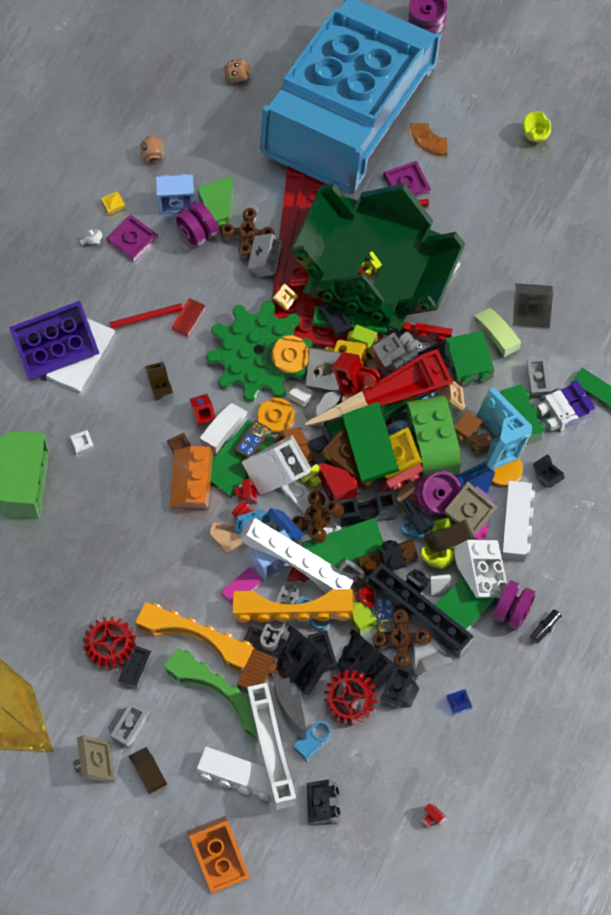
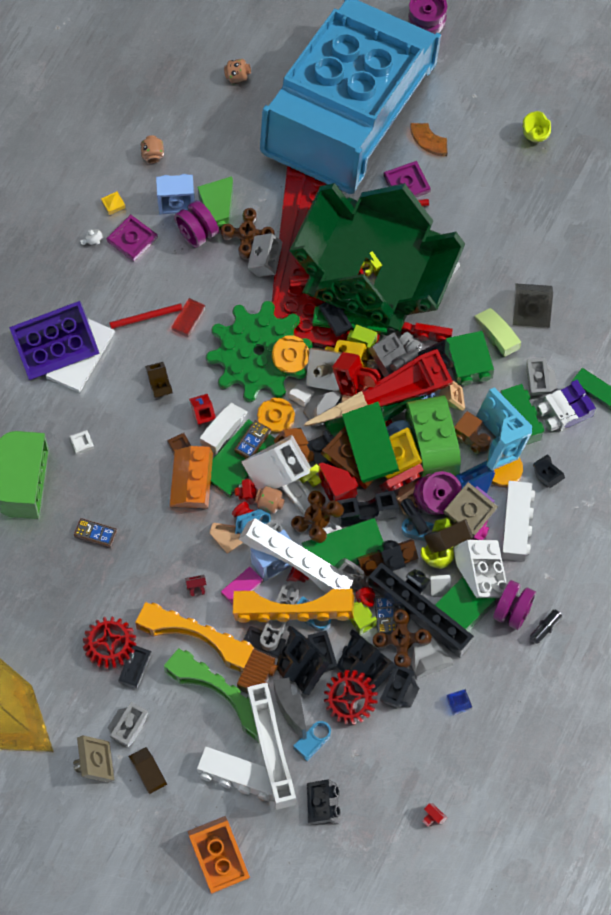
(95, 533): none -> tile
(196, 582): none -> dark red tile
(269, 500): none -> nougat head
(285, 297): yellow tile -> none
(285, 523): blue tile -> none

